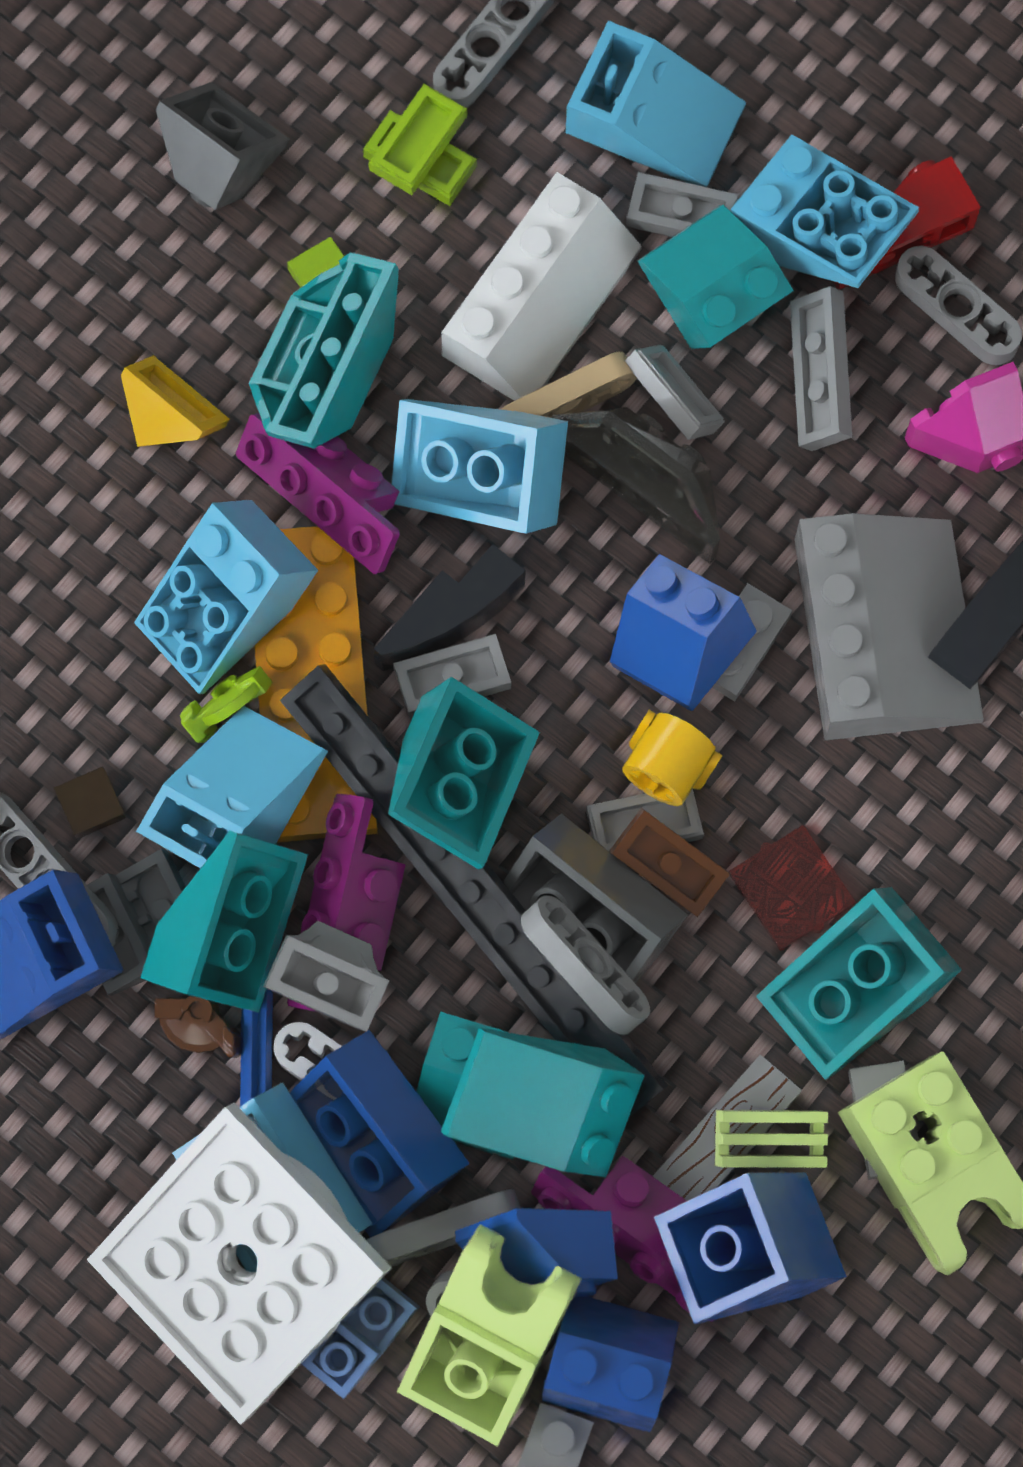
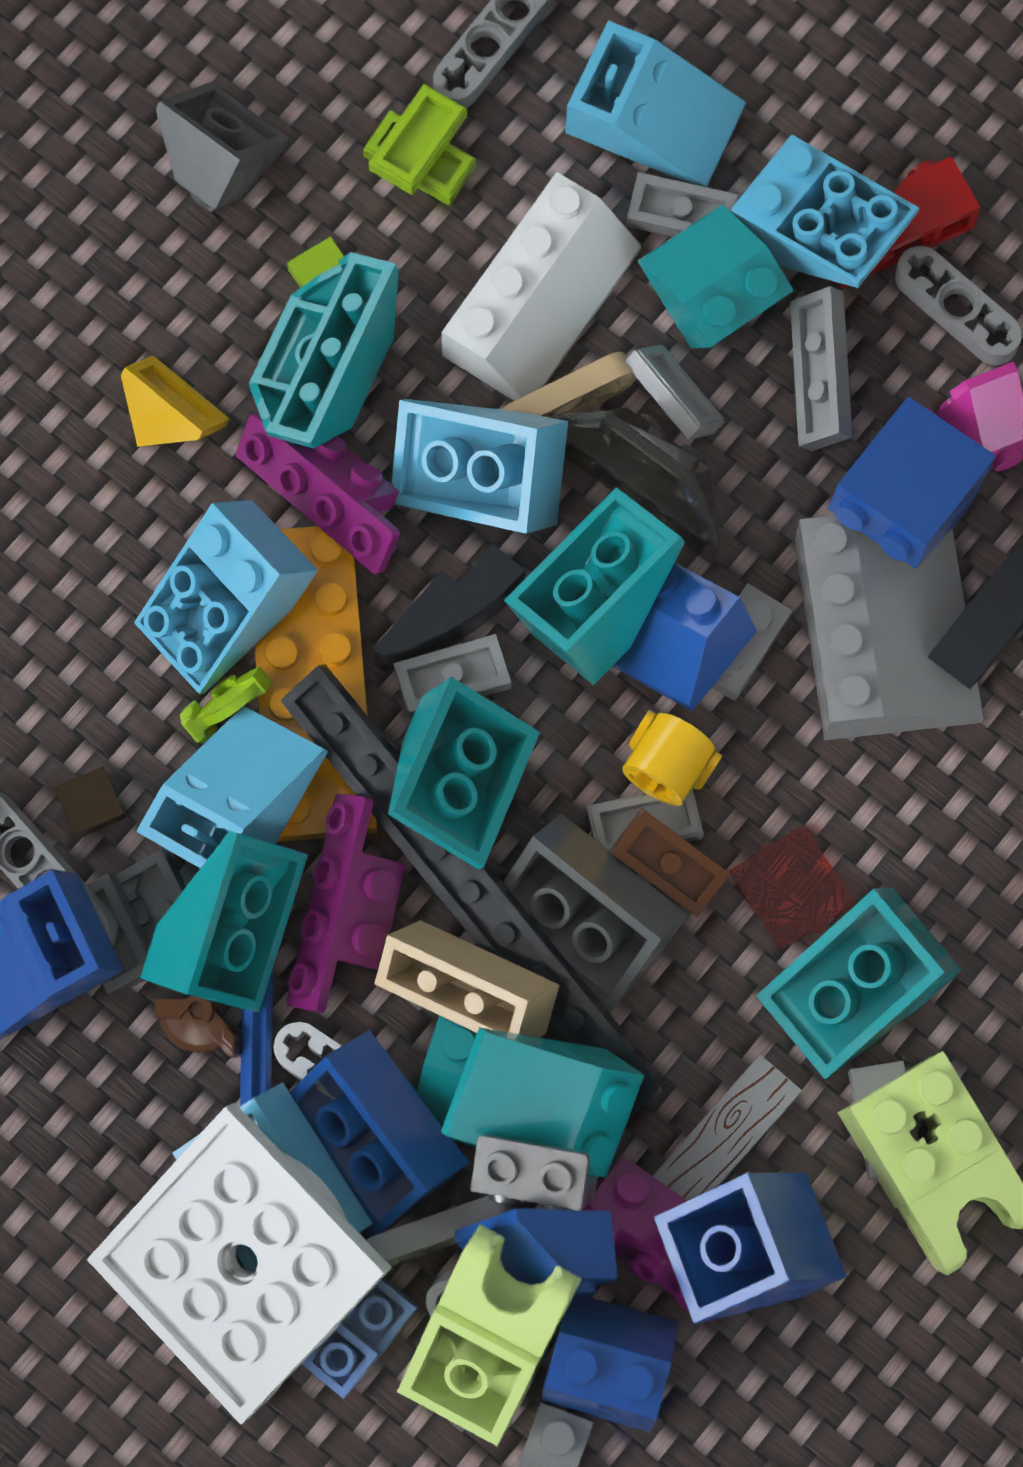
(329, 975): light grey slope -> none
(464, 982): none -> tan brick
(532, 1173): none -> flat silver bracket
(585, 965): light grey beam -> none
(598, 585): none -> teal slope
(815, 1139): yellowish green tile -> none
(912, 483): none -> blue slope

